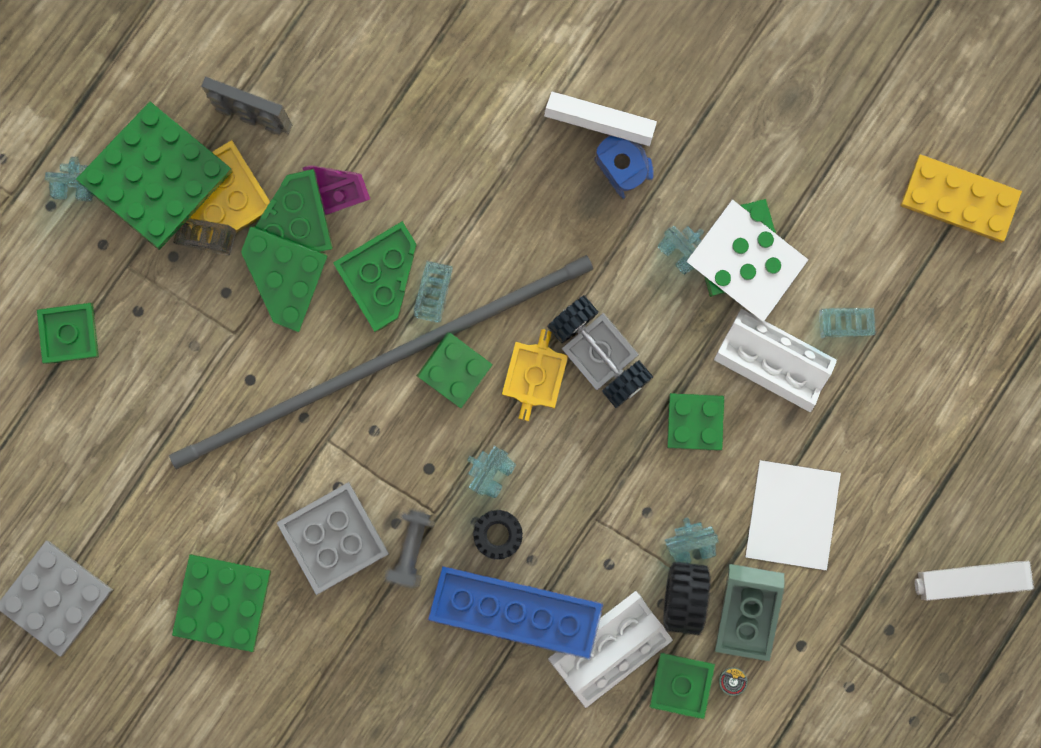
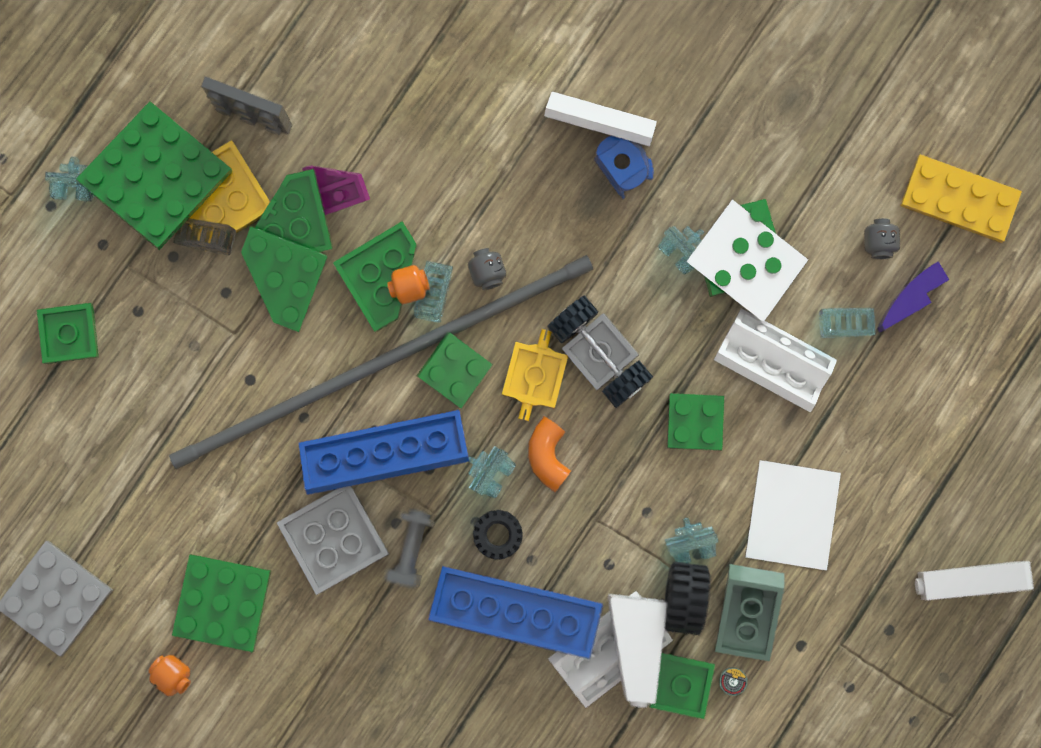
(169, 675): none -> orange head
(383, 452): none -> blue plate
(408, 284): none -> orange head
(487, 269): none -> dark grey head
(542, 454): none -> orange cylinder
(638, 642): none -> white slope
(882, 239): none -> dark grey head
(913, 296): none -> dark purple slope

